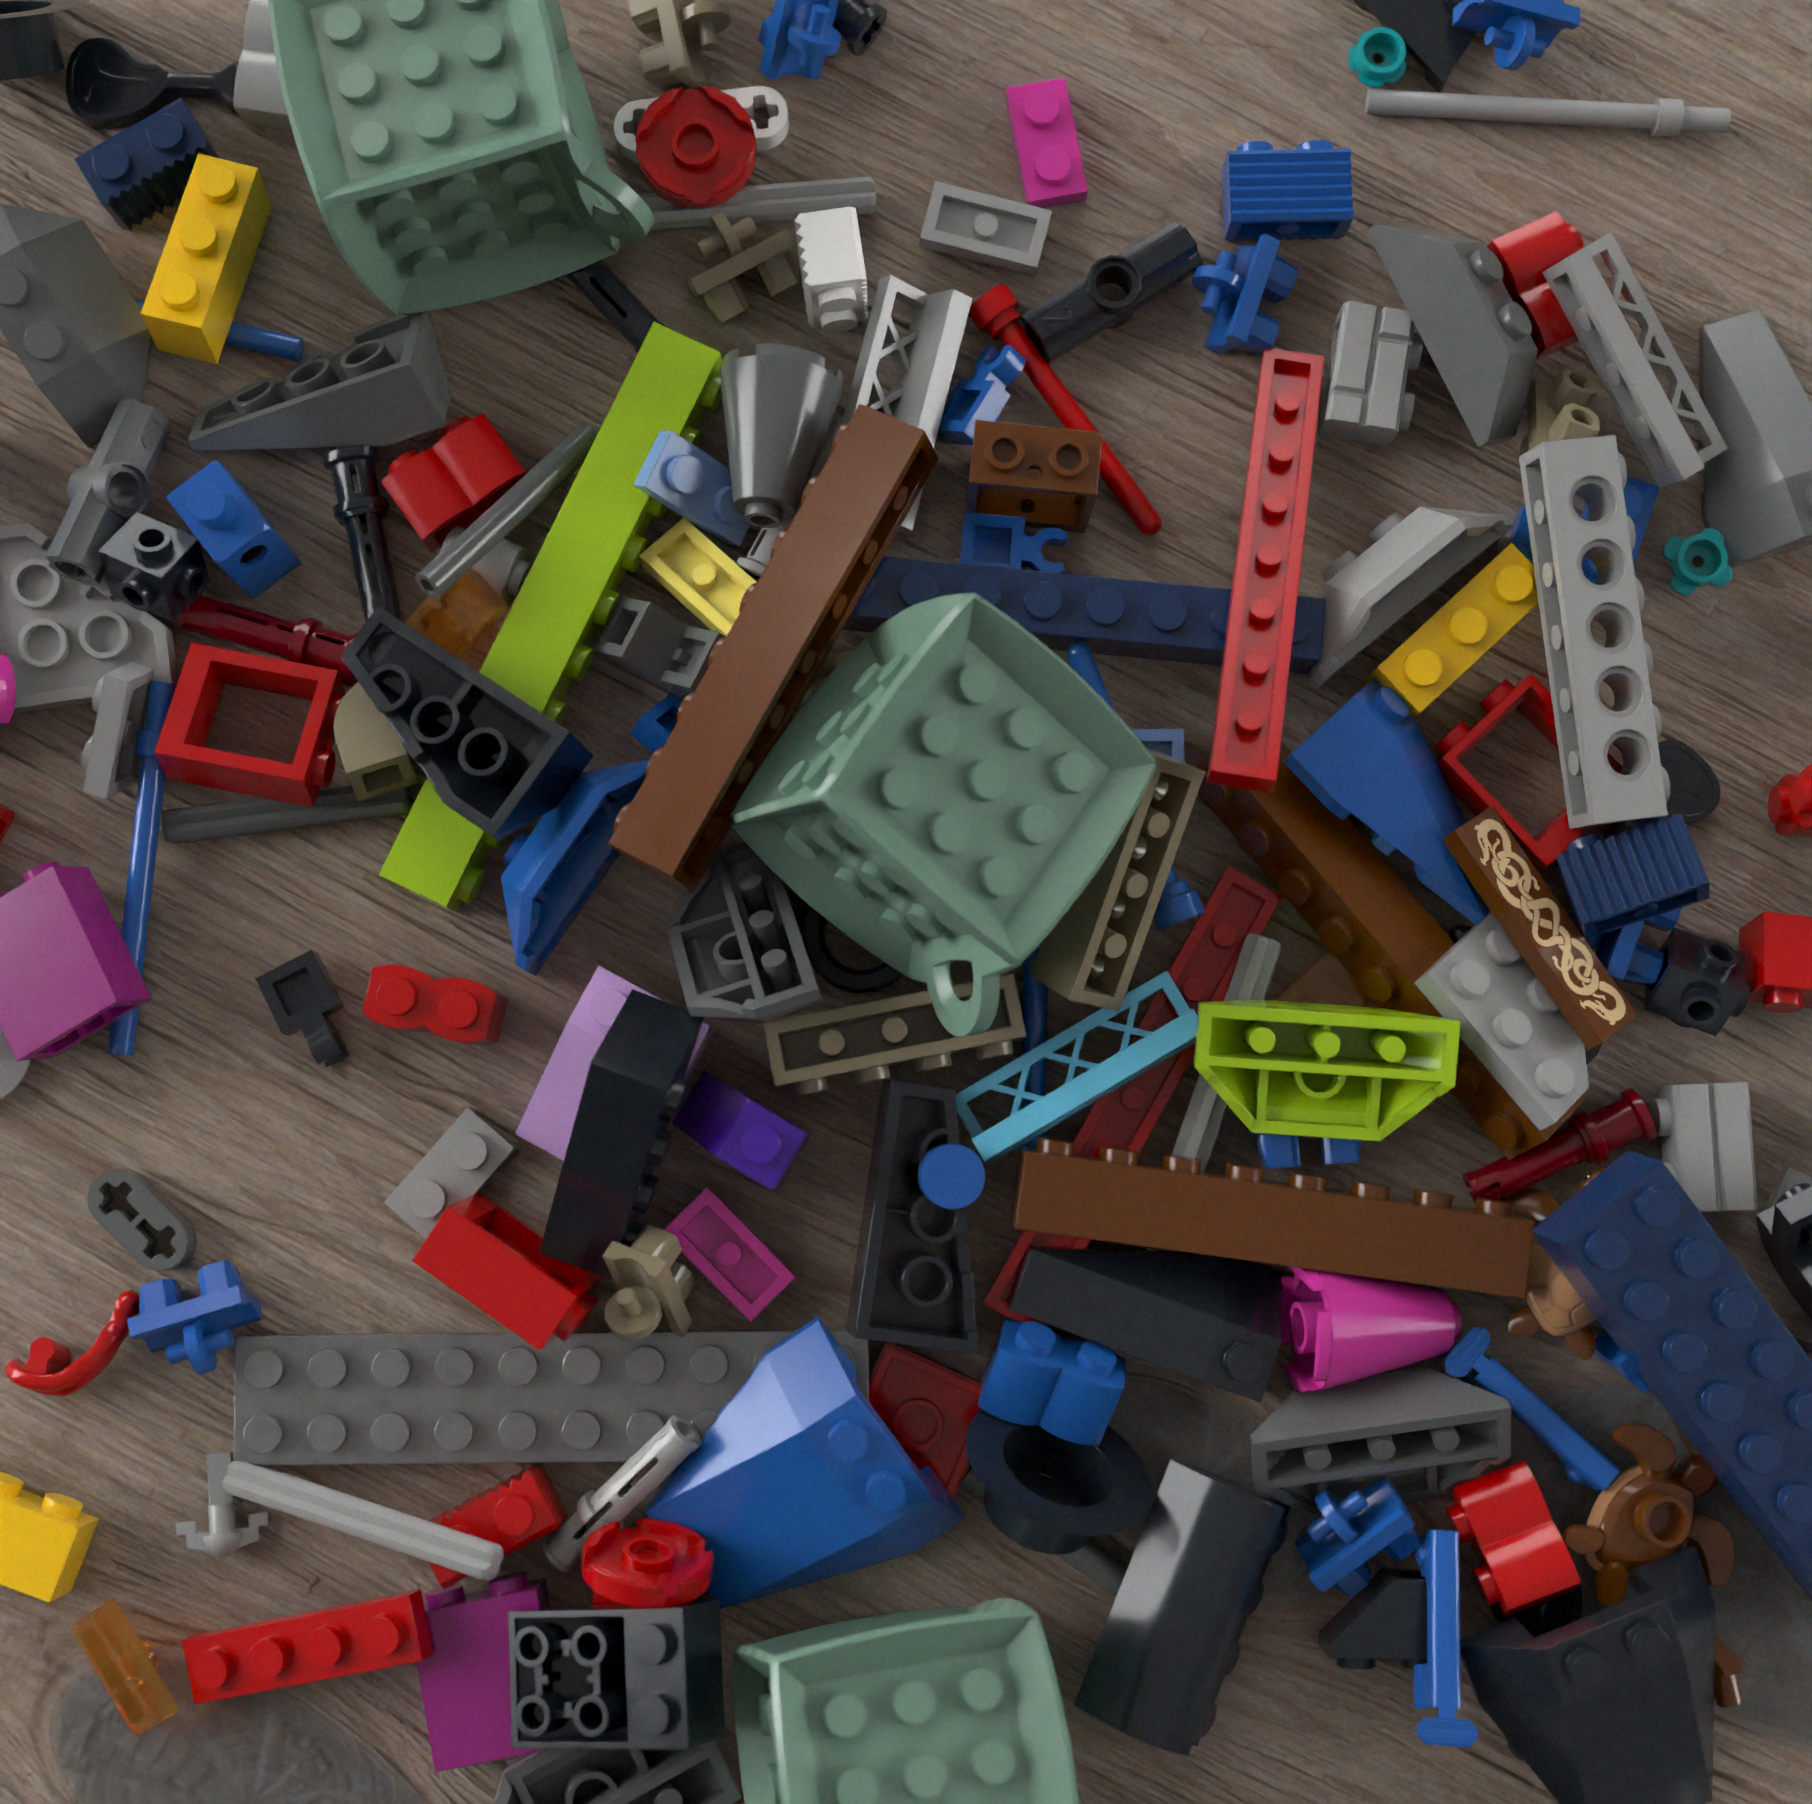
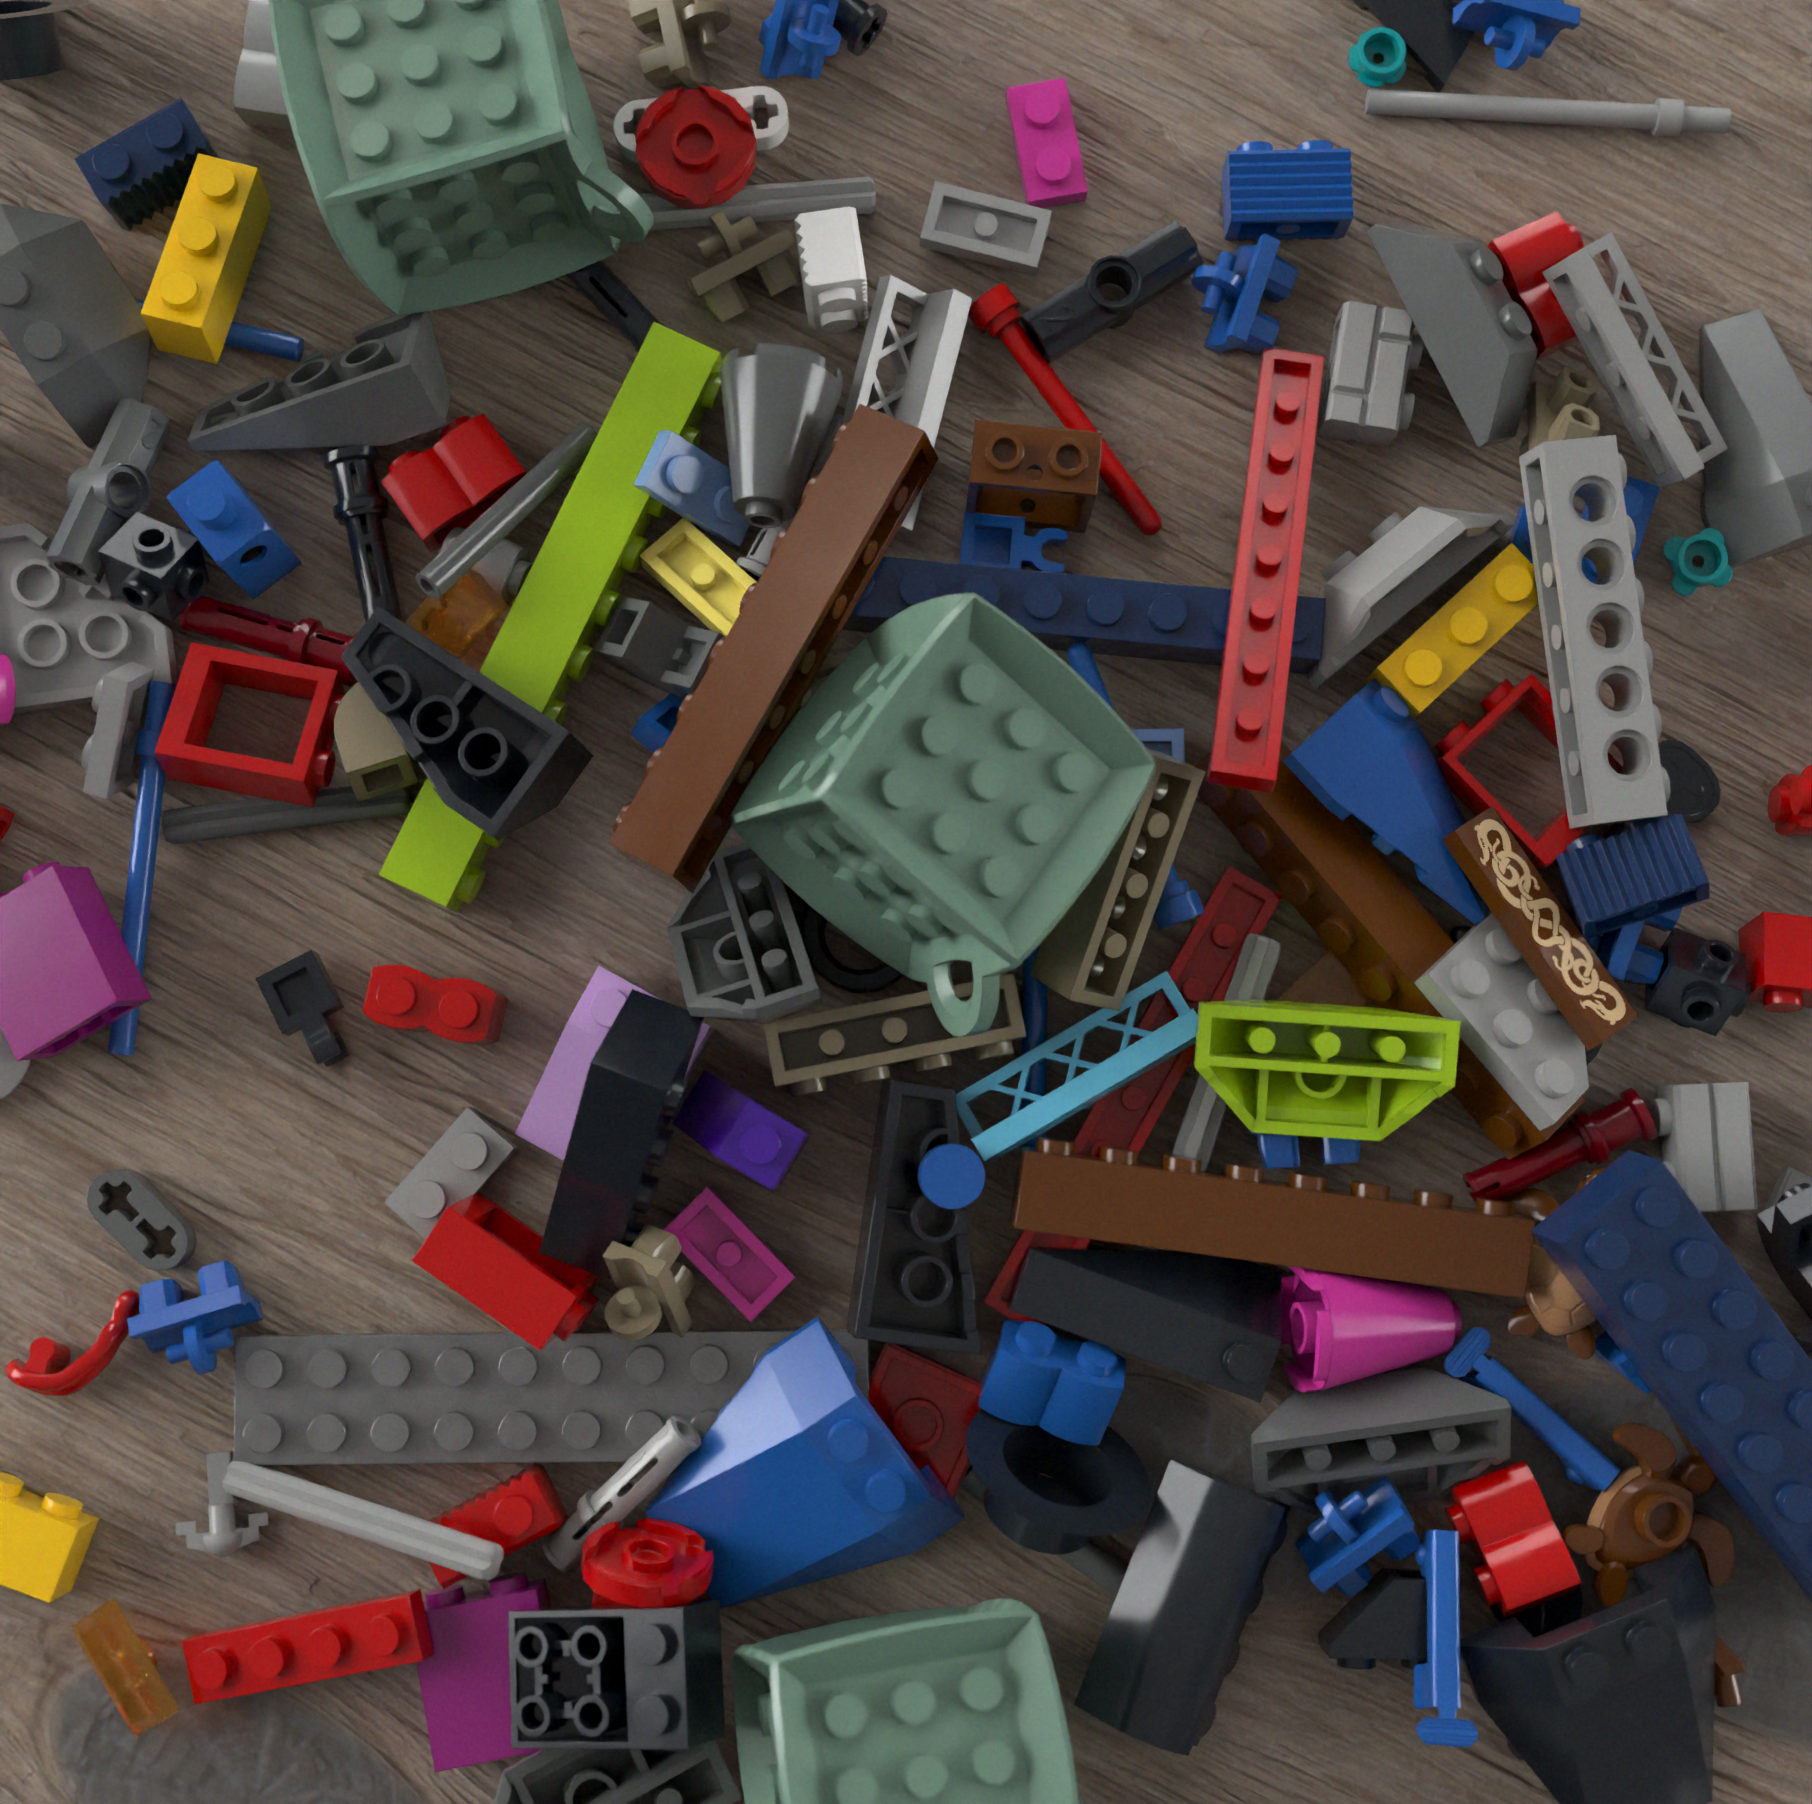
(116, 91): black piece -> none
(564, 861): blue wedge -> none
(981, 395): blue plate -> none

